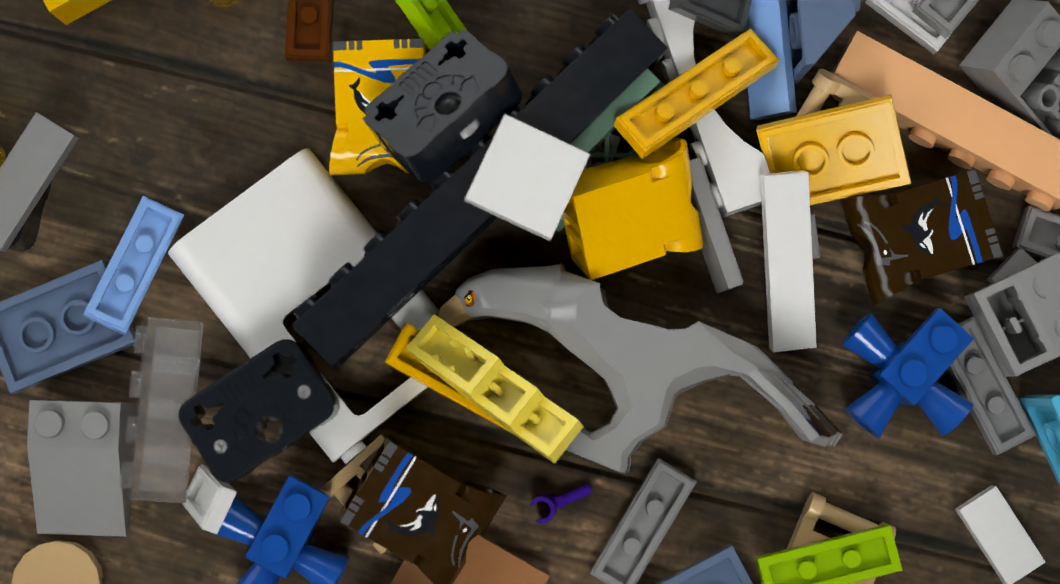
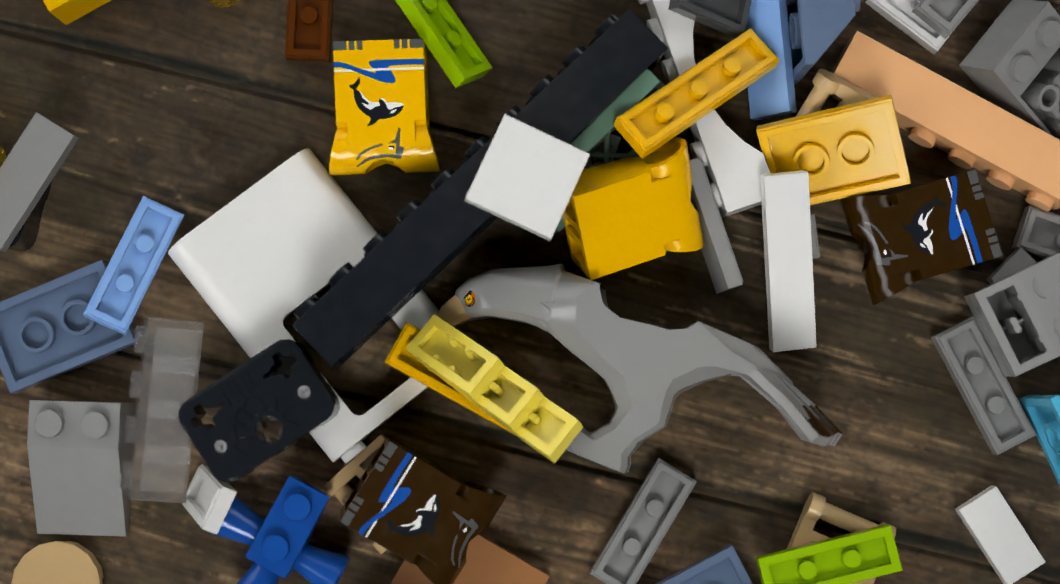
(443, 105): black axle -> none
(560, 500): dark purple hand -> none
(909, 372): blue brick -> none

